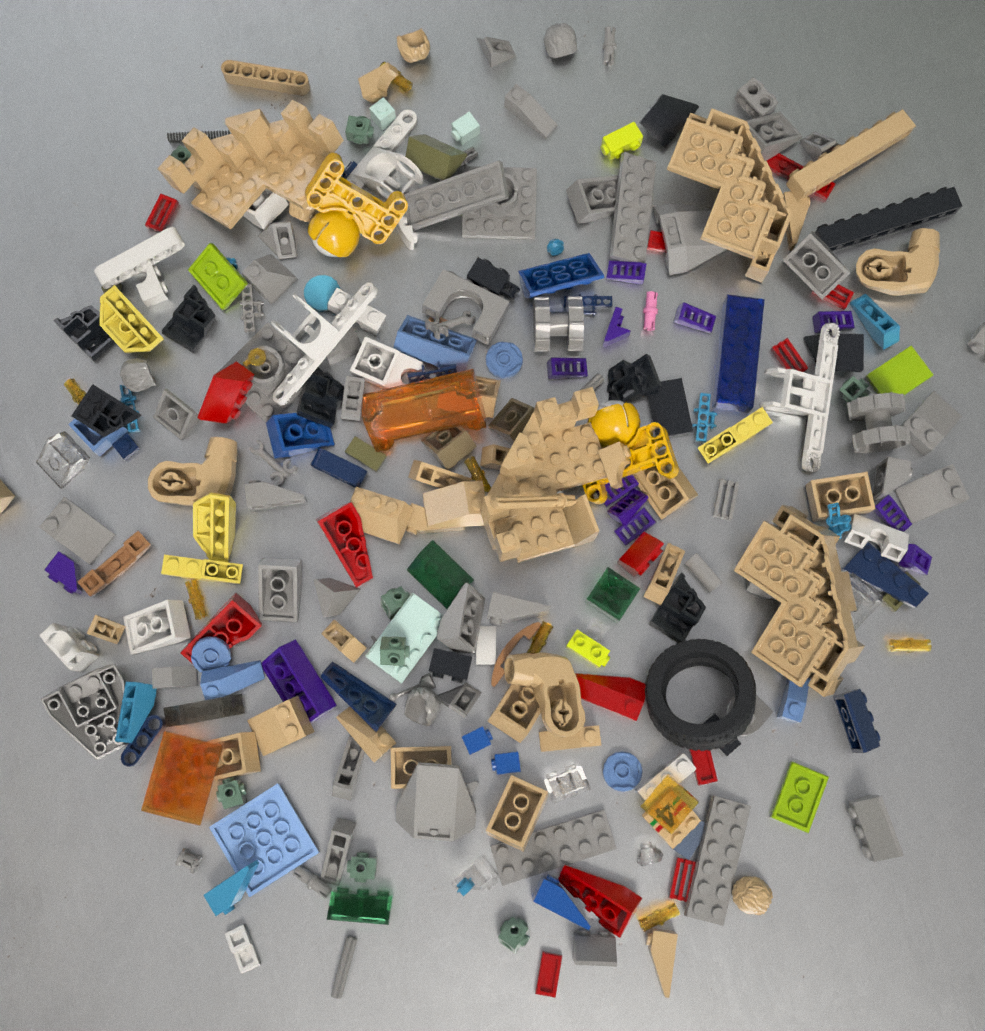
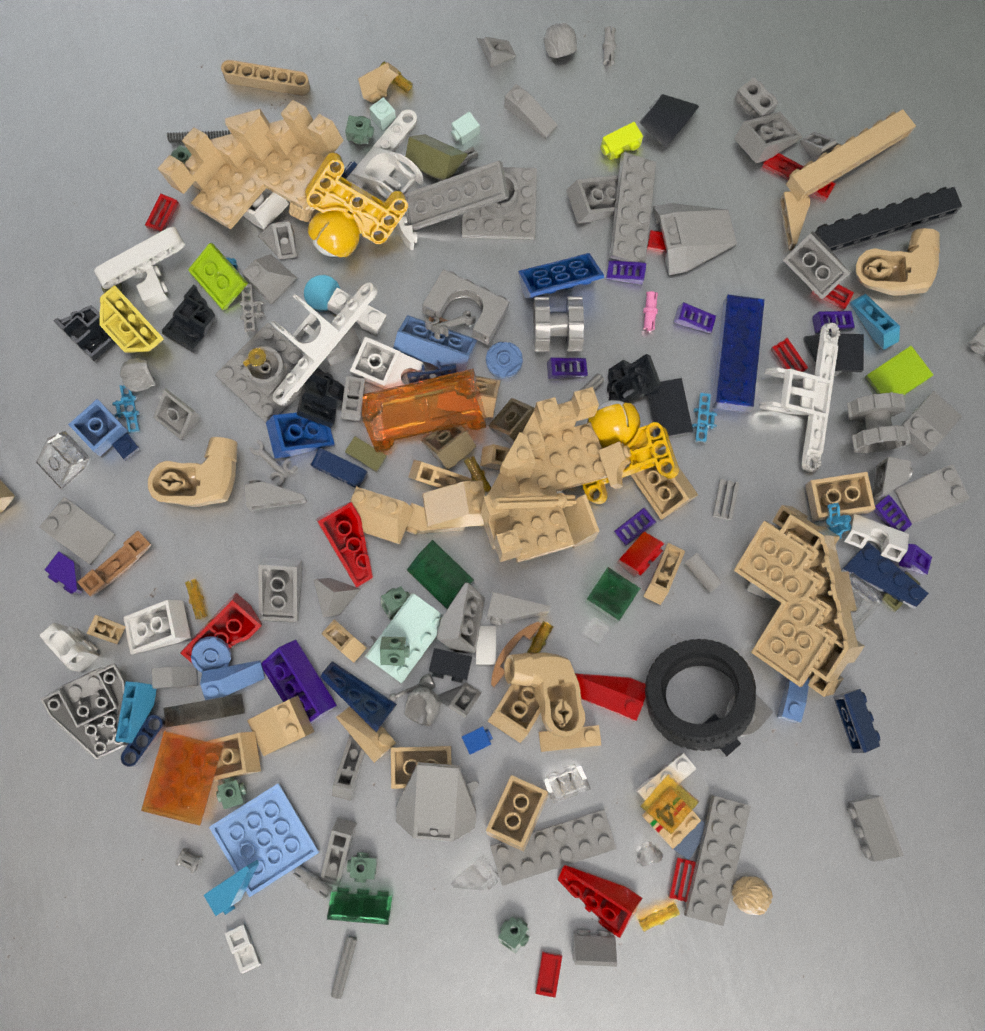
(75, 391): clear yellow pin -> none
(103, 412): black slope -> none
(202, 569): light yellow slope -> none
(215, 525): light yellow wedge -> none
(226, 394): red slope -> none
(413, 46): tan hair -> none
(465, 886): dark azure plate -> none
(494, 279): black brick -> none
(506, 763): blue brick -> none
(554, 898): blue slope -> none
(555, 247): dark azure plate -> none
(588, 649): neon yellow brick -> none
(594, 305): dark blue piece -> none
(614, 332): dark purple slope -> none
(622, 514): dark purple slope -> none
(622, 771): medium blue tile -> none
(627, 489): dark purple slope -> none
(662, 952): tan slope -> none
(678, 611): black slope -> none
(705, 769): red tile -> none
(735, 435): light yellow slope -> none
(750, 206): tan brick -> none
(799, 797): lime tile -> none
(850, 386): sand green brick -> none
(910, 645): clear yellow pin -> none

